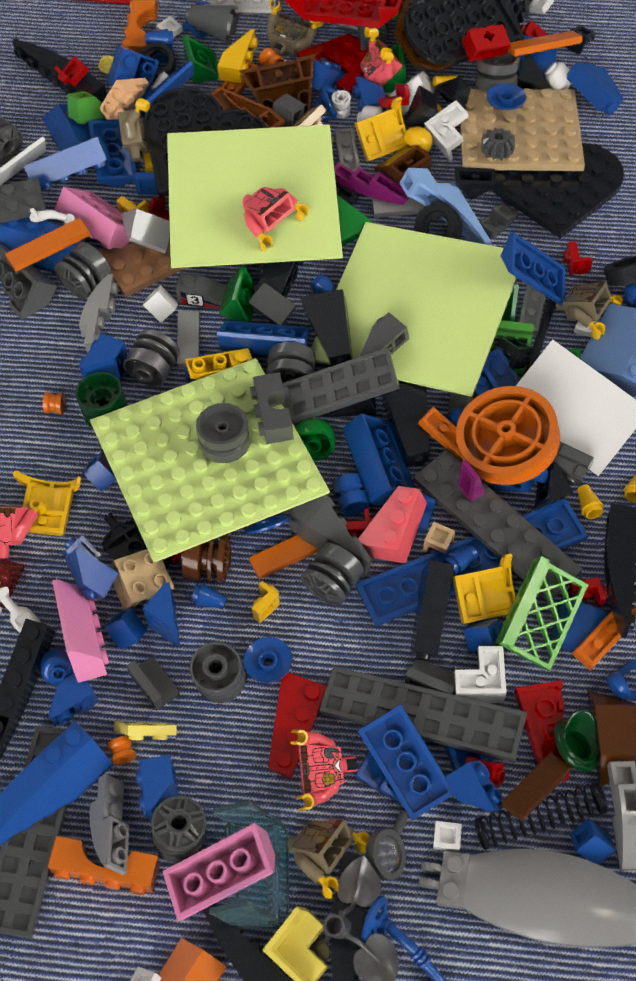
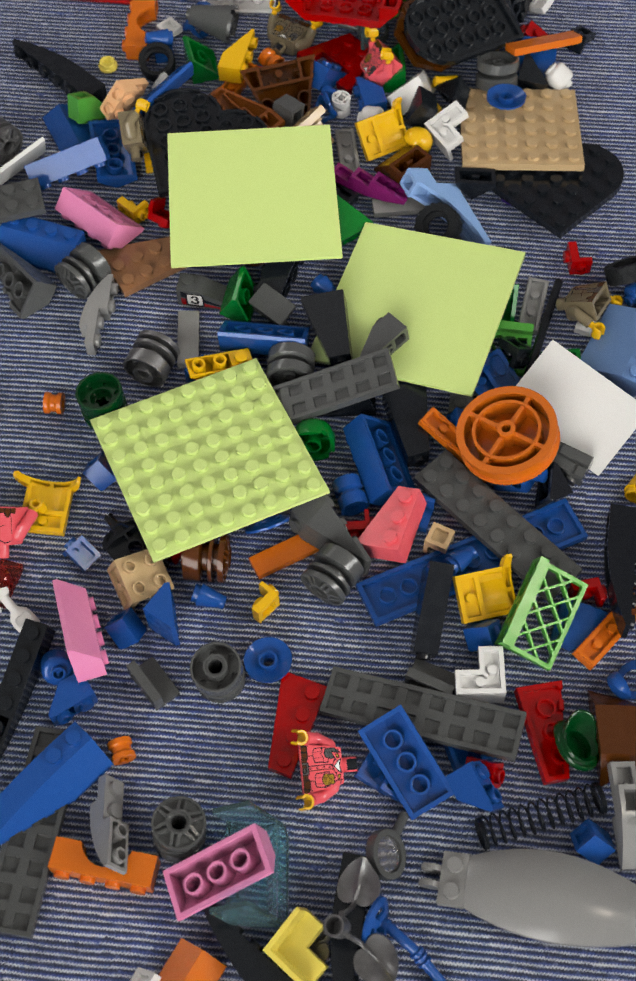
(38, 216): white piece -> none
(47, 244): orange tile -> none
(72, 72): red bracket -> none
(90, 574): slope -> none
(105, 356): blue slope -> none
(132, 65): blue slope -> none
(138, 730): light yellow wing -> none
(146, 183): blue bracket -> none
(146, 229): light grey slope -> none
(157, 782): blue slope -> none
(160, 303): white panel -> none
(223, 433): dark grey wheel -> none
(267, 209): coral torso -> none
(274, 423): dark grey arch -> none
(322, 846): dark tan torso -> none
(401, 91): red bracket -> none
(447, 836): white plate -> none
(470, 482): magenta slope -> none
(486, 42): red brick -> none
(498, 144): dark grey gear -> none
(498, 220): dark grey slope -> none
(534, 268): blue slope -> none
(536, 786): reddish brown tile -> none
(589, 502): yellow cone -> none
(595, 86): blue slope -> none

